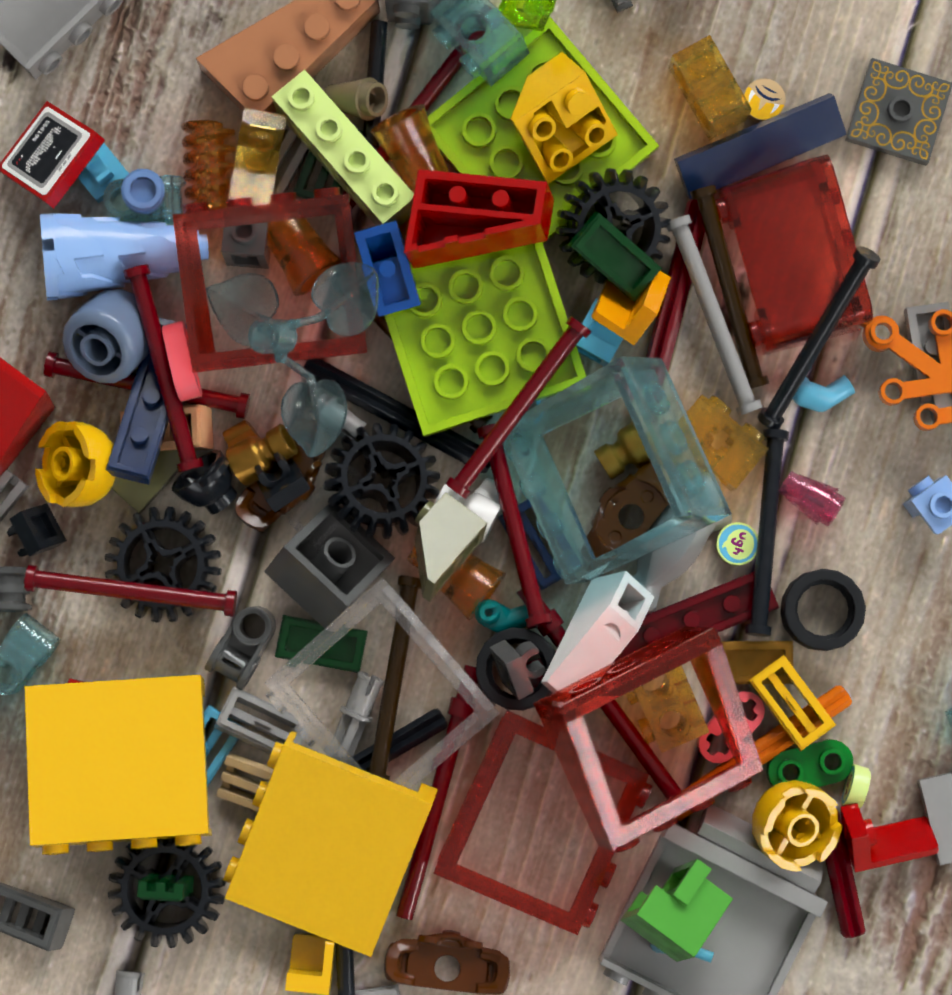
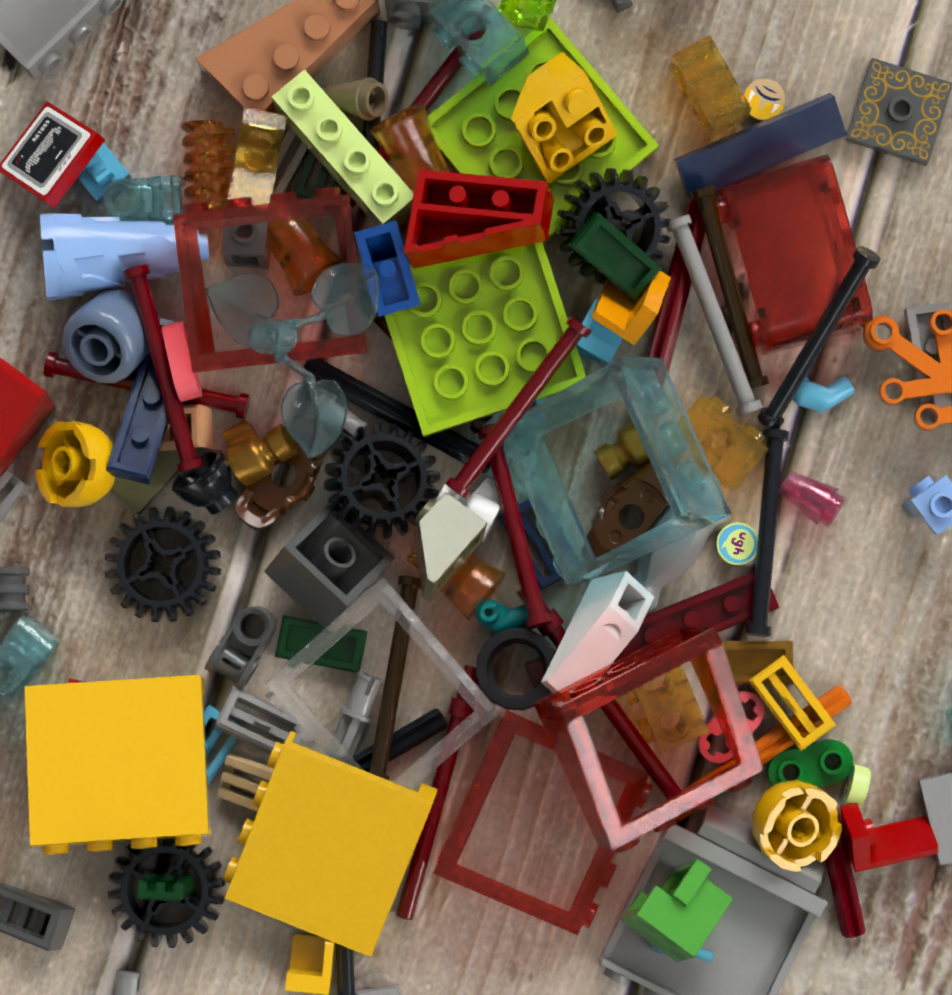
(36, 530): black tile -> none
(130, 590): dark red bar -> none
(143, 191): medium blue tile -> none
(283, 483): black tile -> none
(481, 968): reddish brown piece -> none
(513, 667): dark grey tile -> none
(854, 601): black tyre -> none

